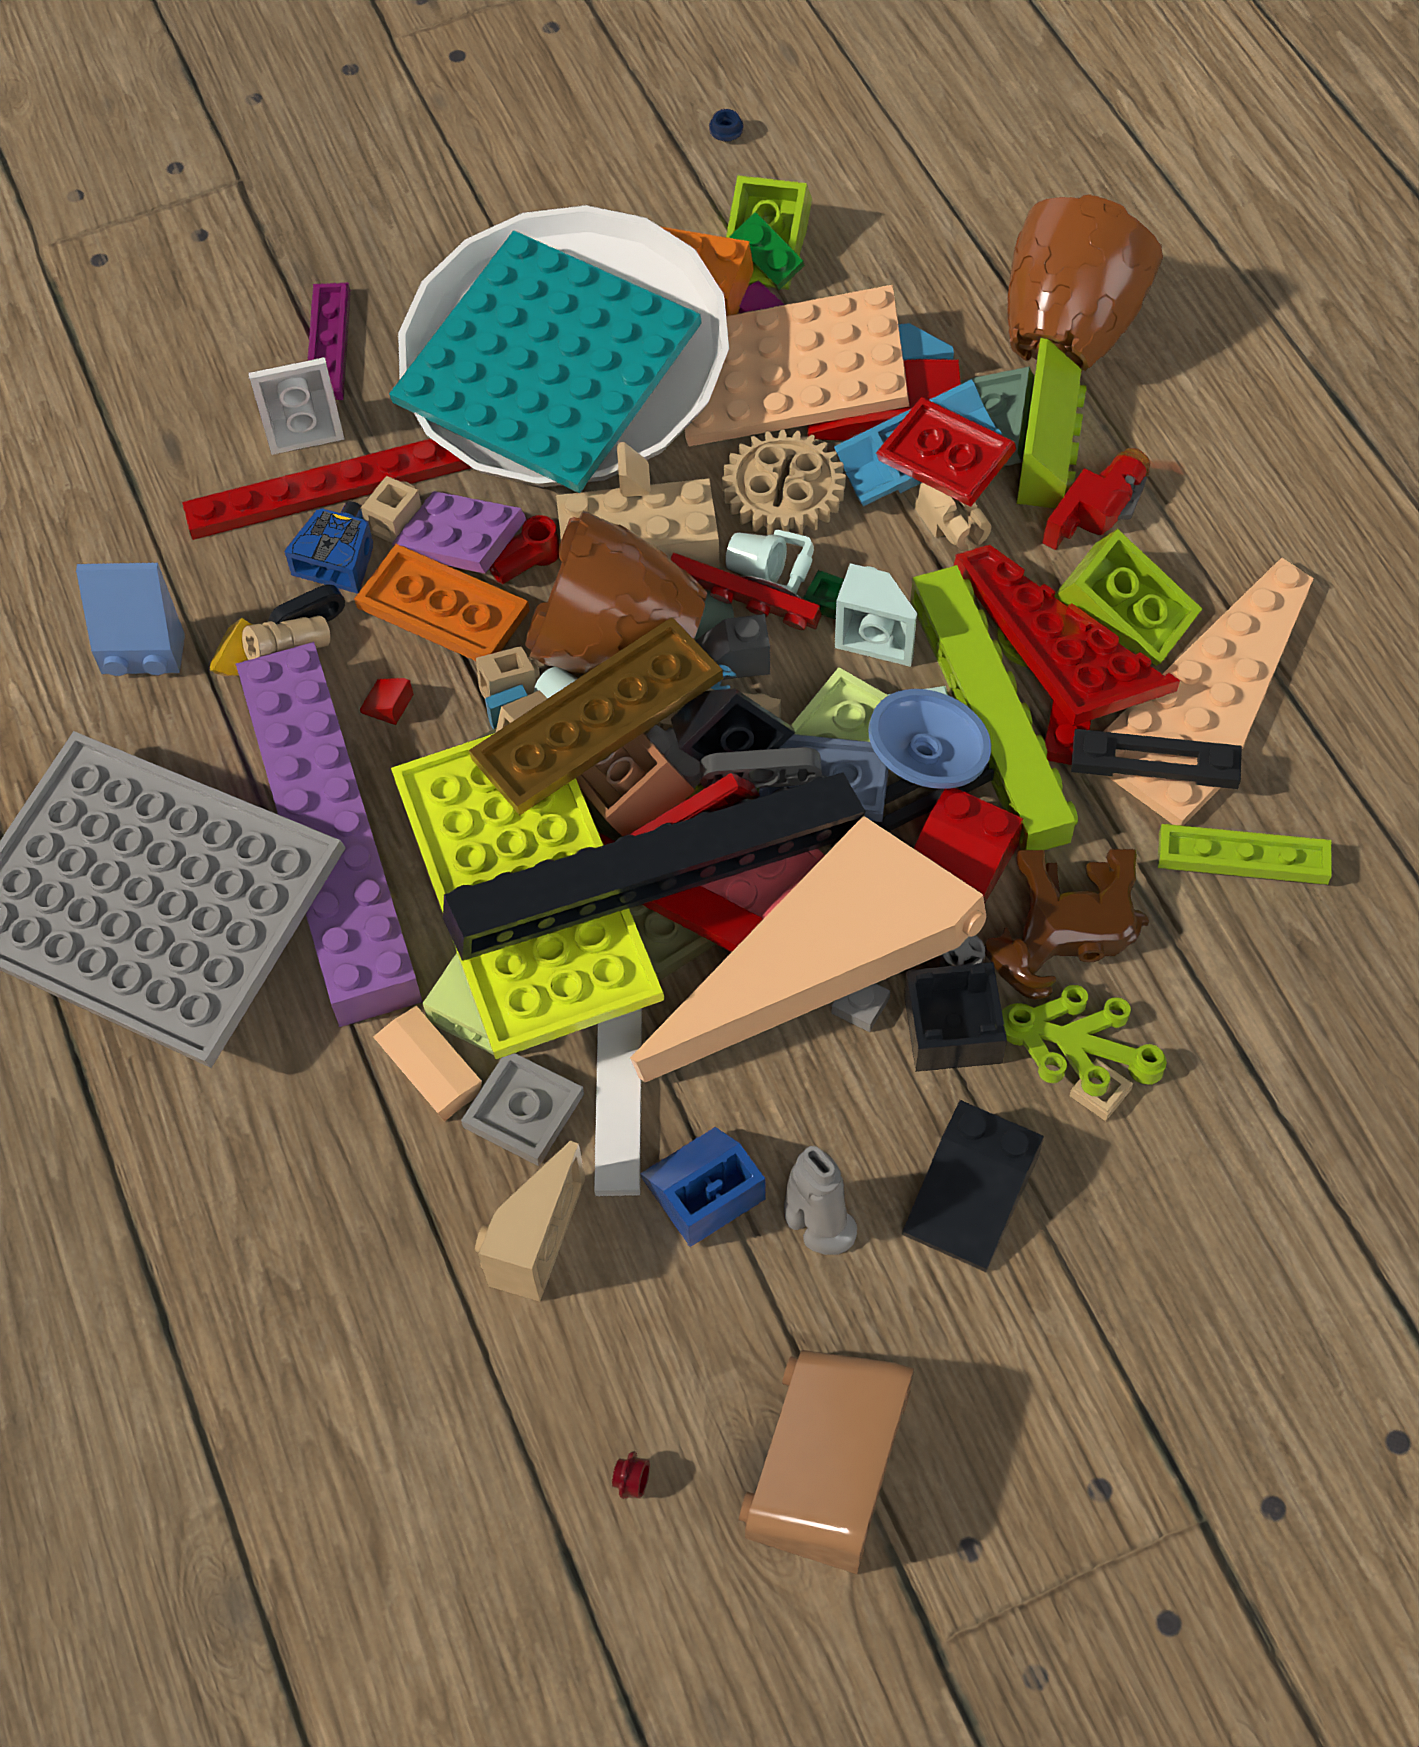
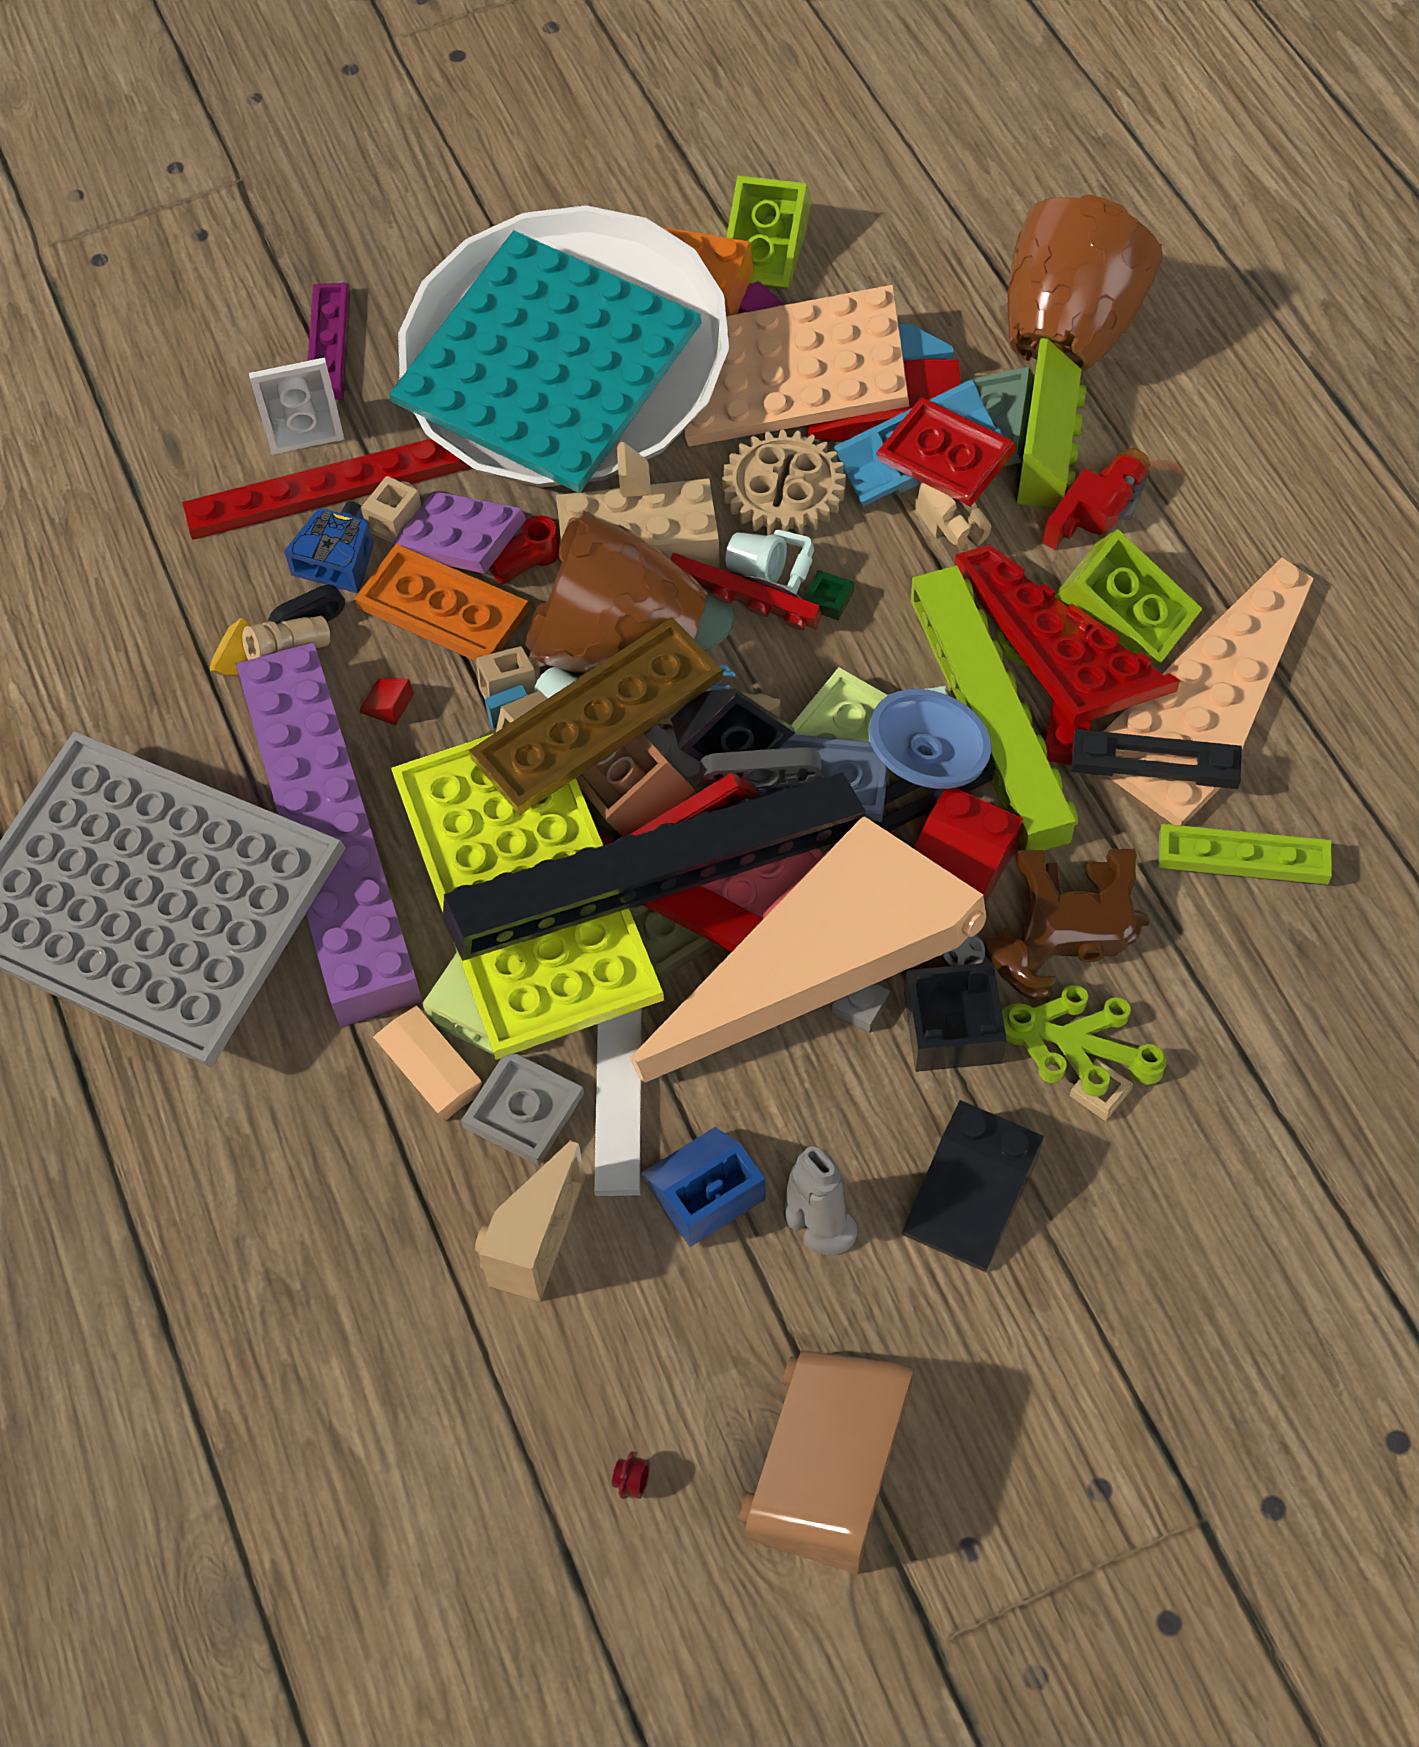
(130, 618): medium blue slope -> none
(726, 125): dark blue plate -> none
(740, 645): dark grey slope -> none
(769, 251): green plate -> none
(875, 616): light aqua slope -> none

